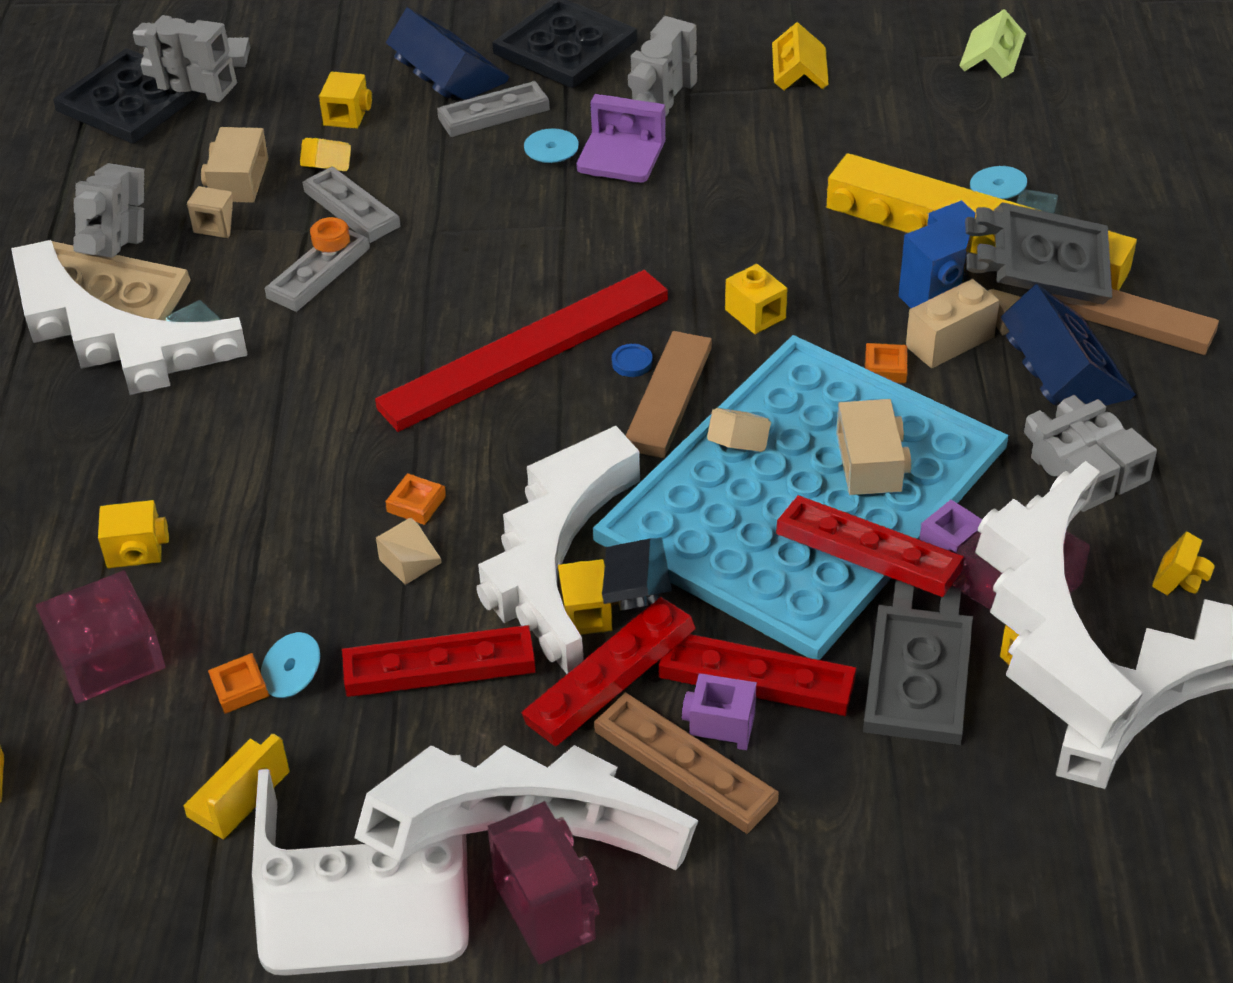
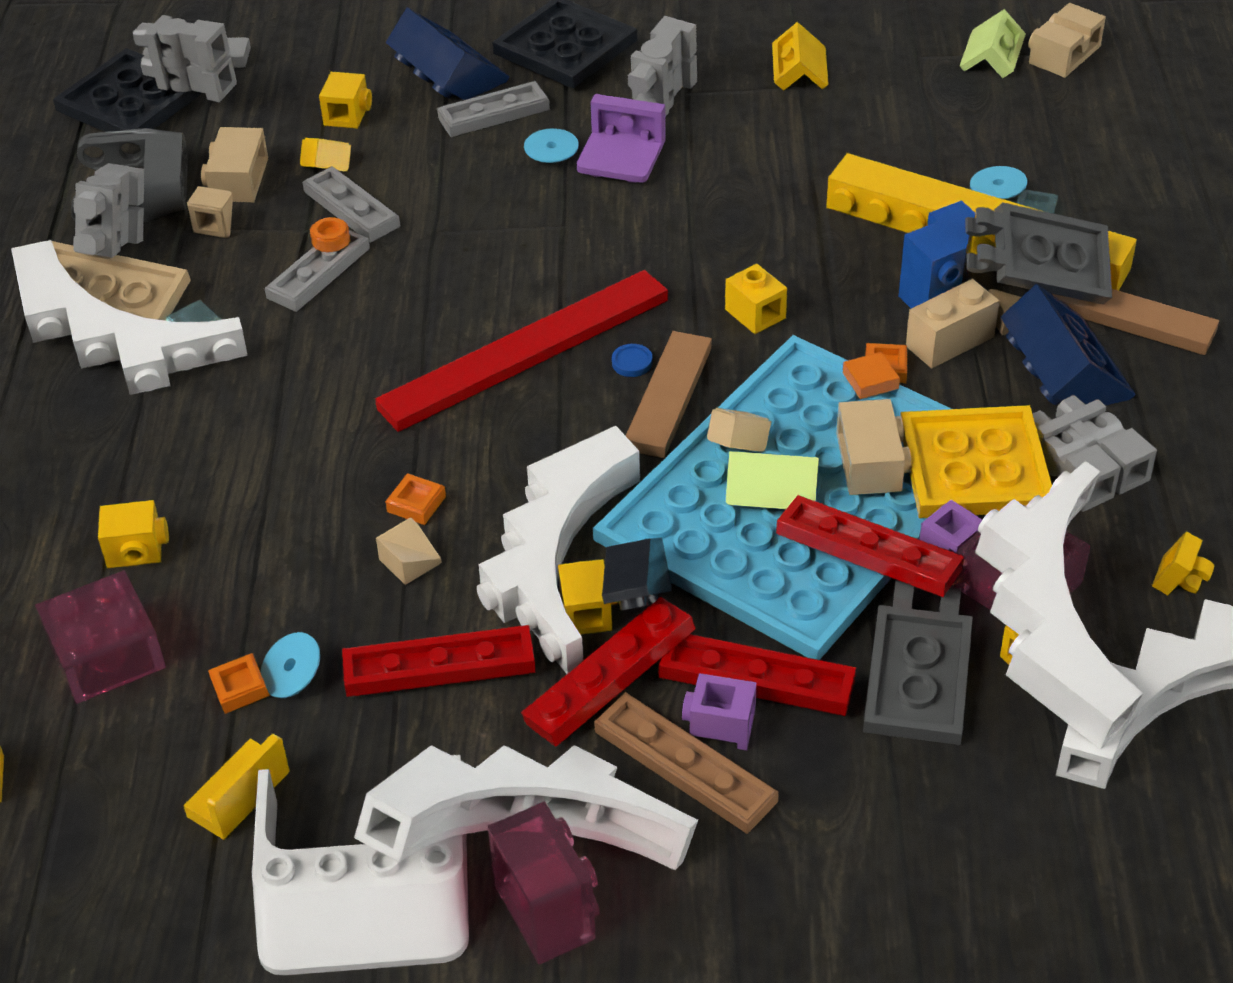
(162, 158): none -> dark grey connector
(770, 479): none -> yellowish green panel
(871, 375): none -> orange tile
(974, 458): none -> yellow plate
(1066, 39): none -> tan brick

